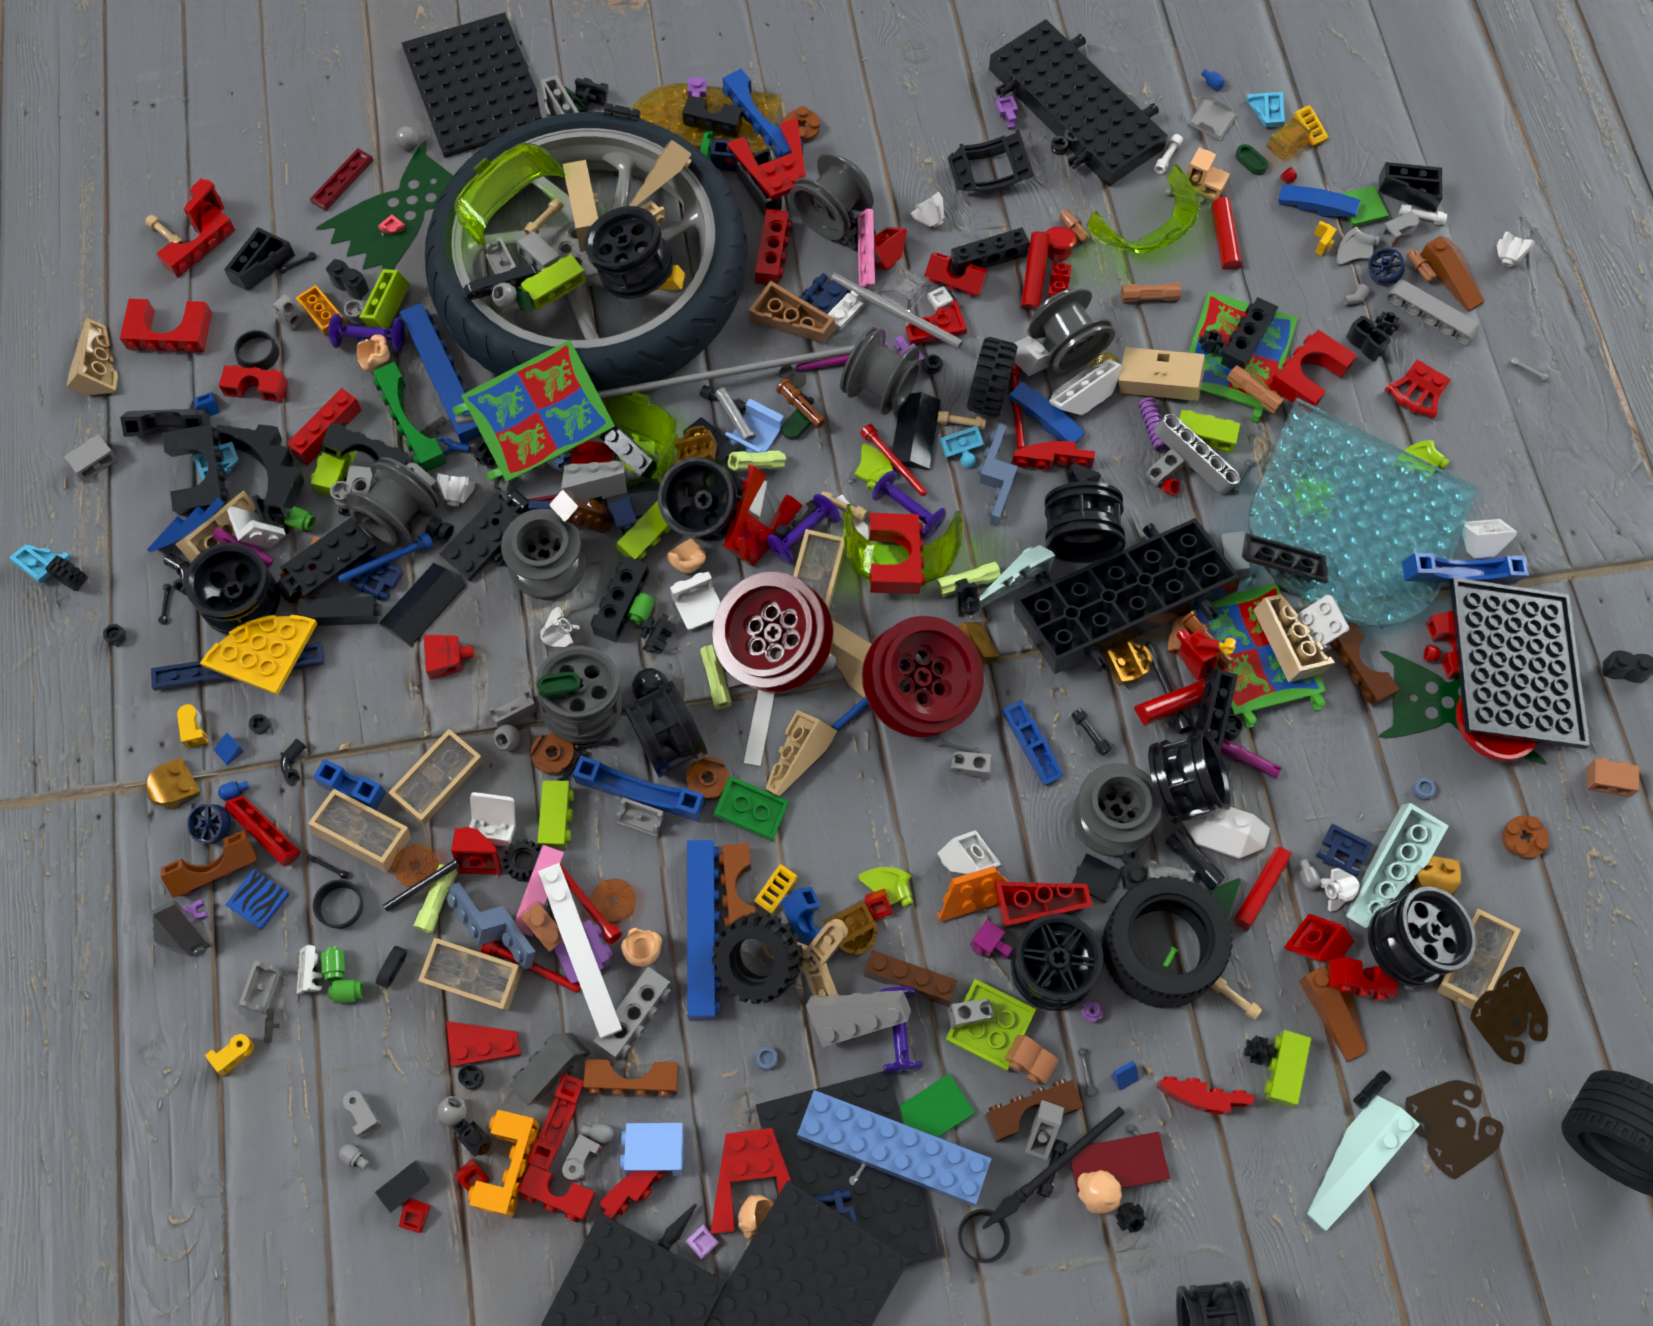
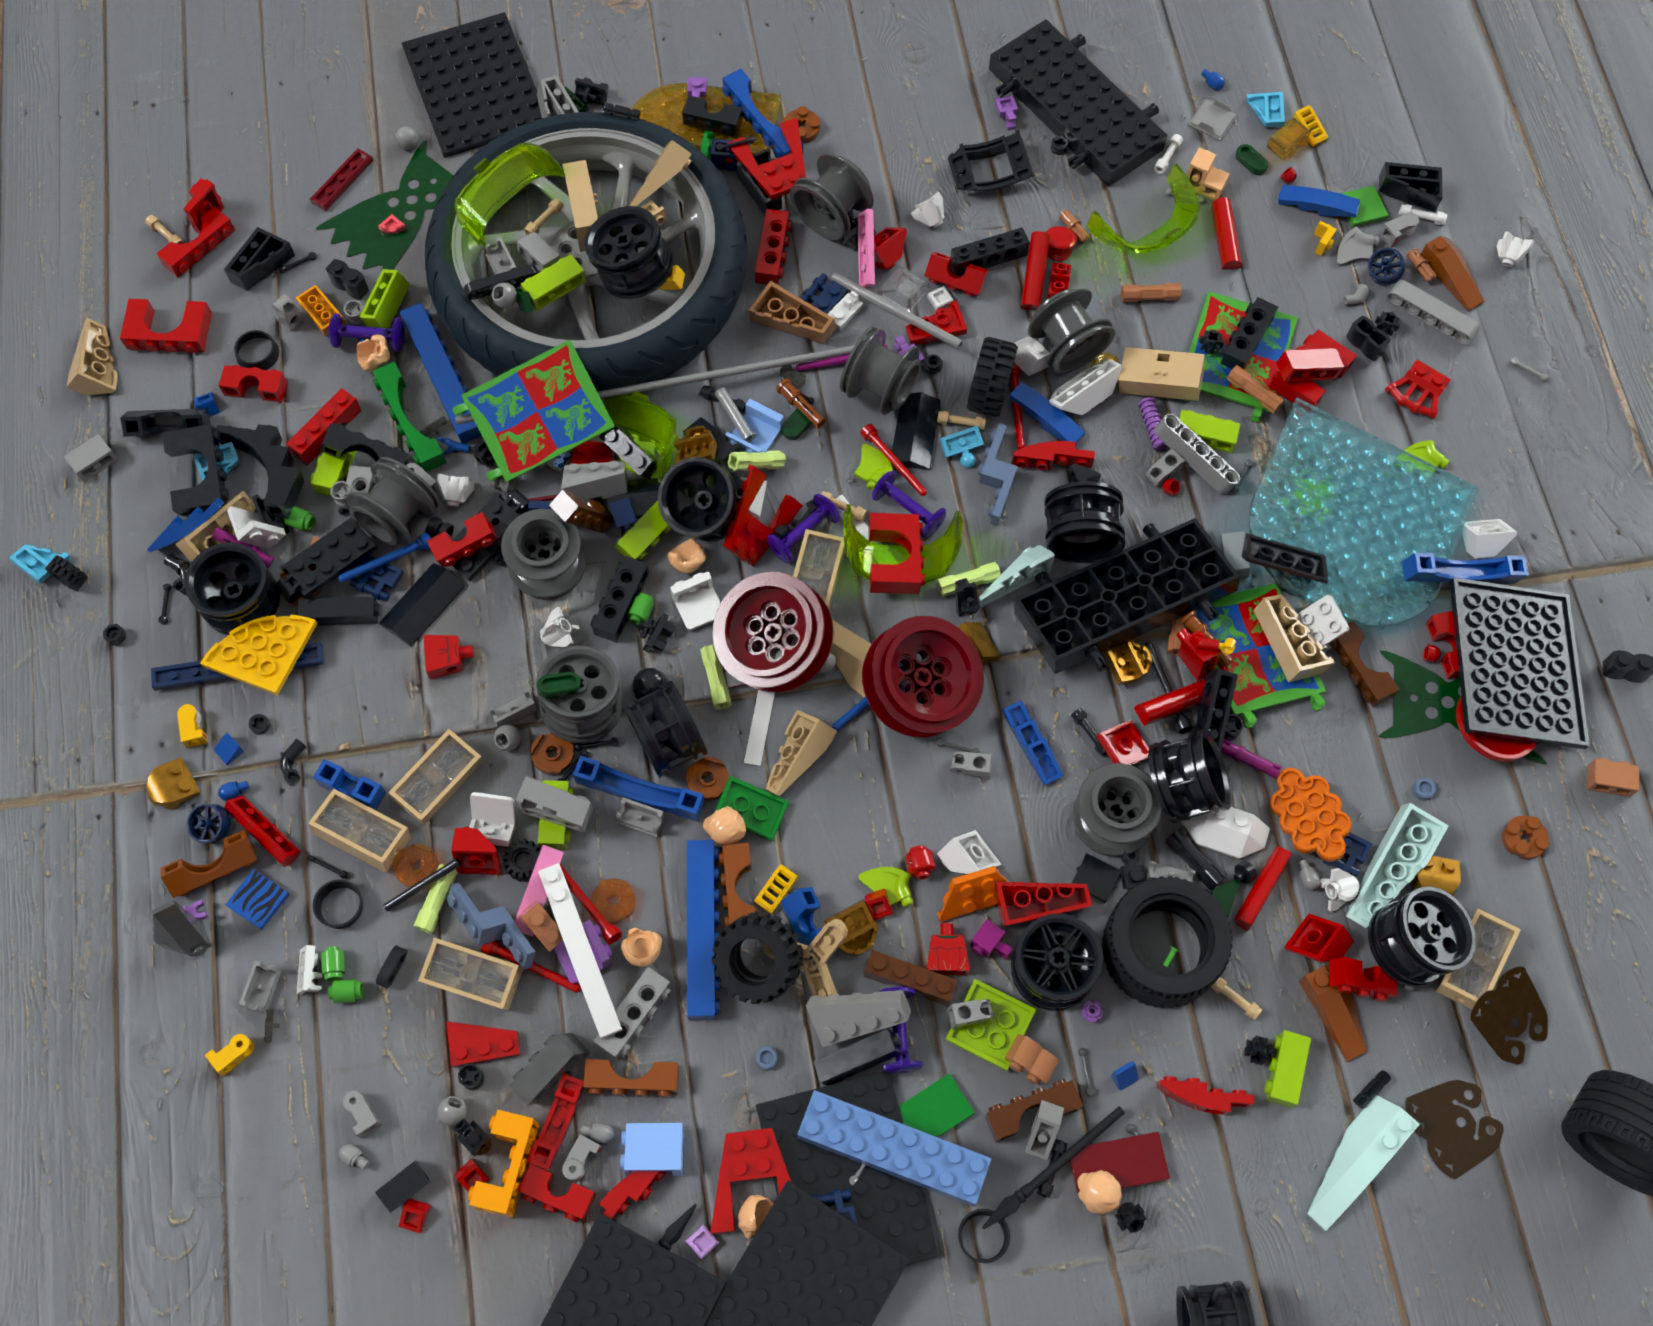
(478, 535): none -> red arch
(554, 804): none -> light grey wedge
(719, 147): none -> black hinge
(725, 826): none -> light nougat hair
(858, 1057): none -> black brick
(920, 862): none -> red head
(948, 953): none -> red torso
(1124, 744): none -> red tile
(1245, 872): none -> black tile
(1310, 364): none -> brick
(1311, 814): none -> orange plate

